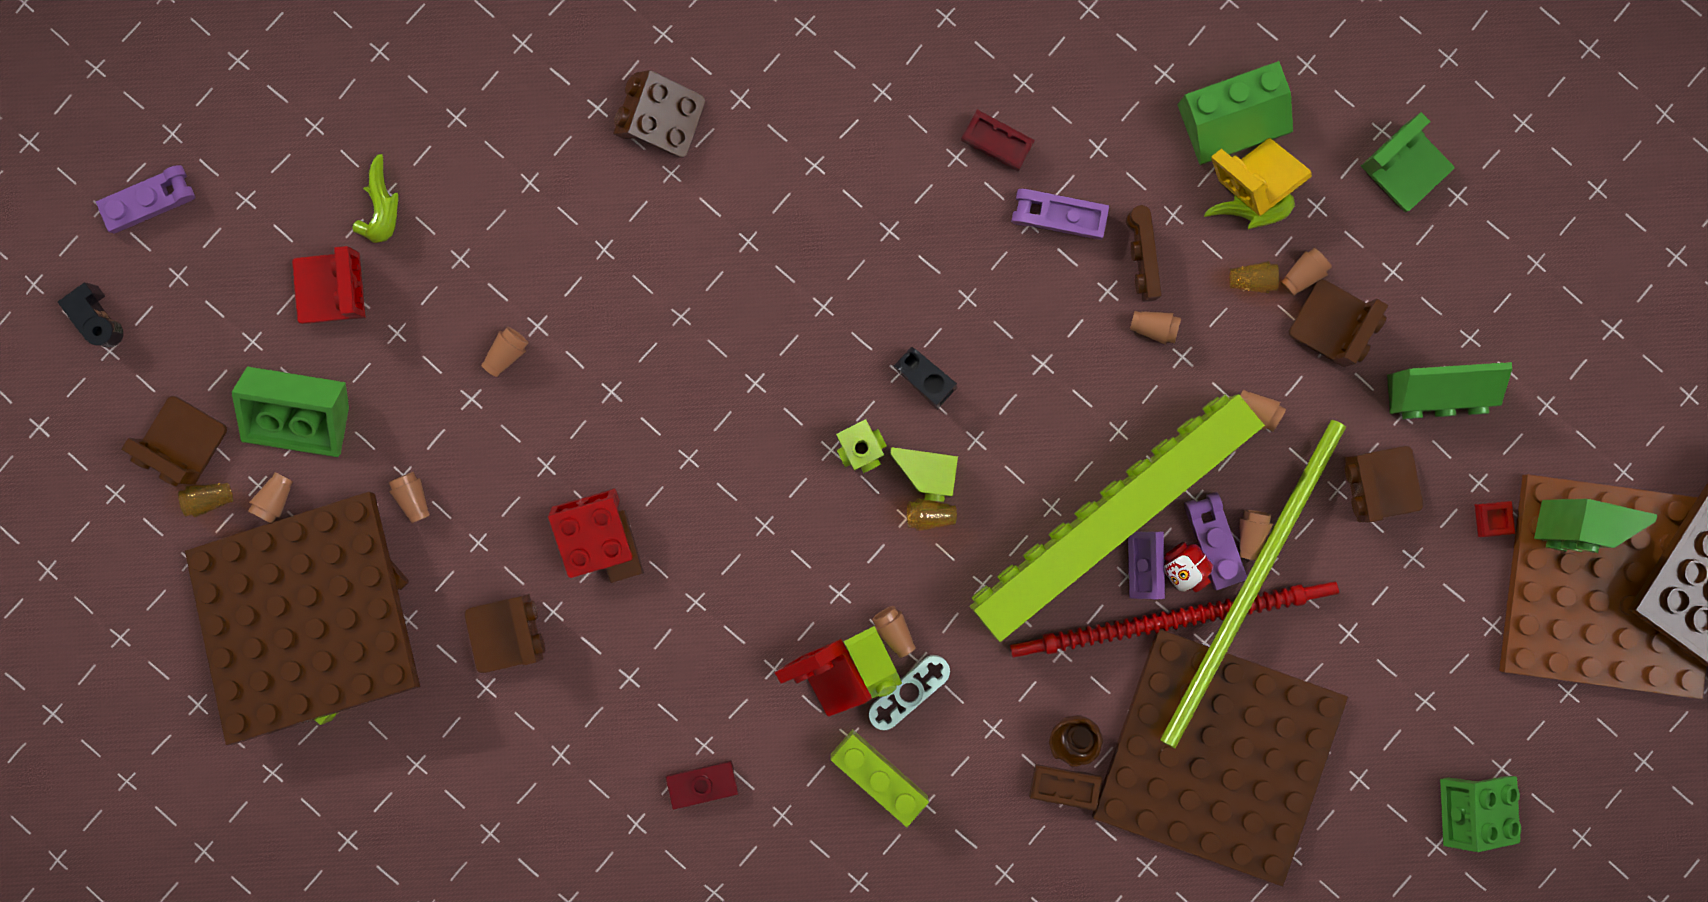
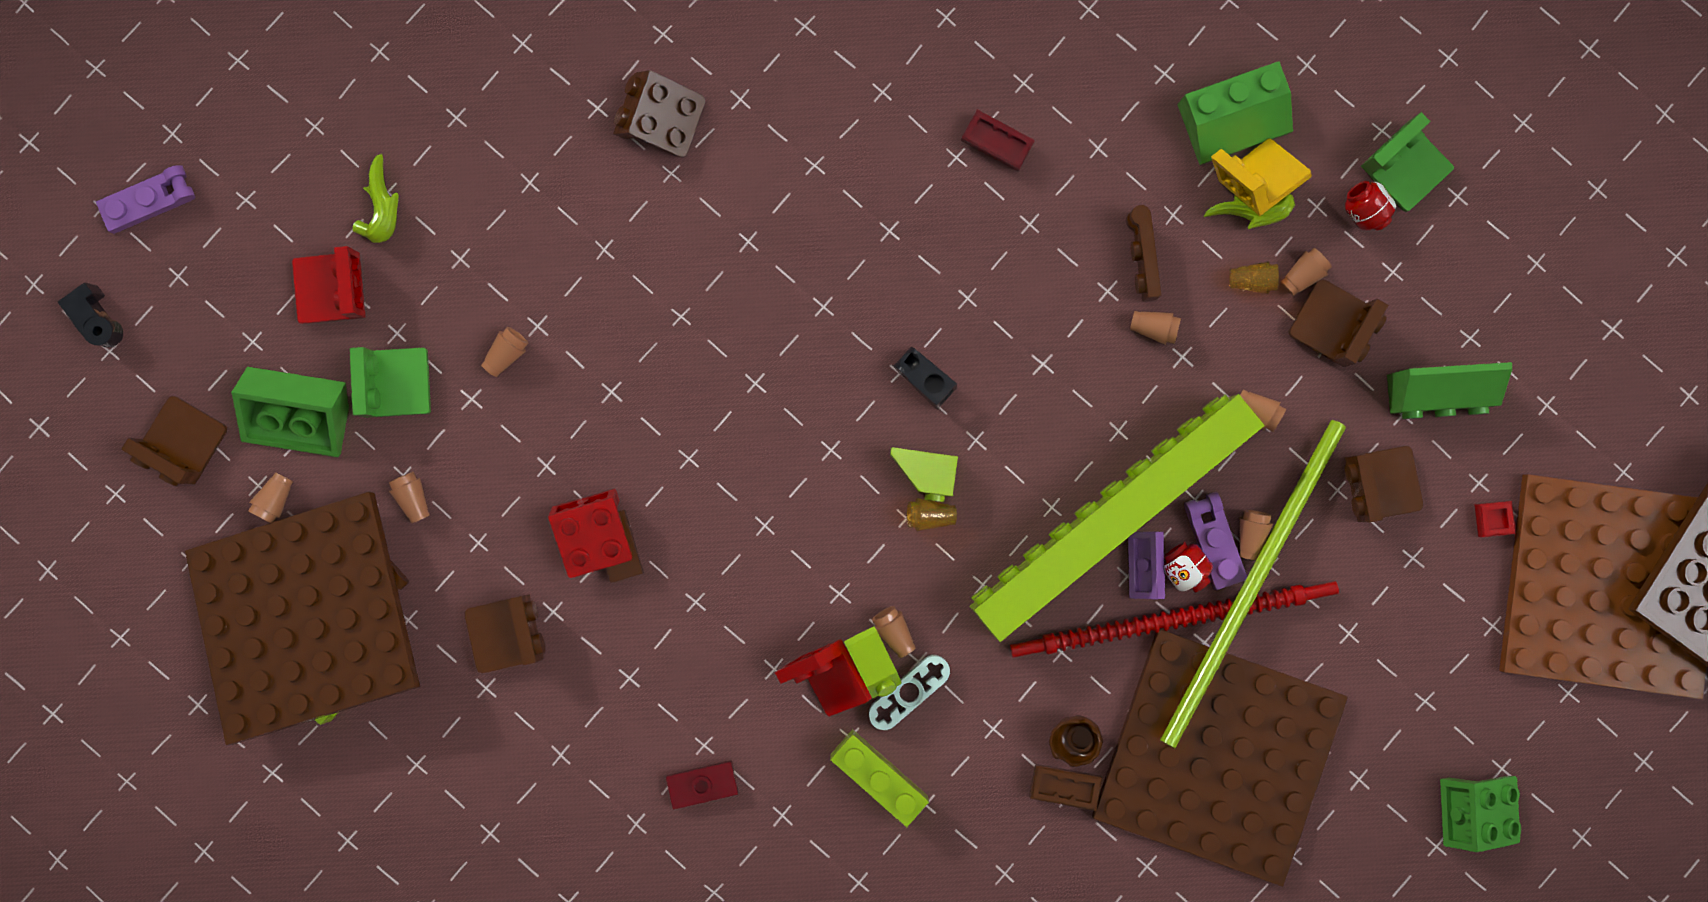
(204, 498): clear yellow cone -> none
(390, 382): none -> bright green bracket
(857, 434): lime brick -> none
(1061, 214): medium lavender plate -> none
(1370, 206): none -> red head
(1588, 524): bright green slope -> none

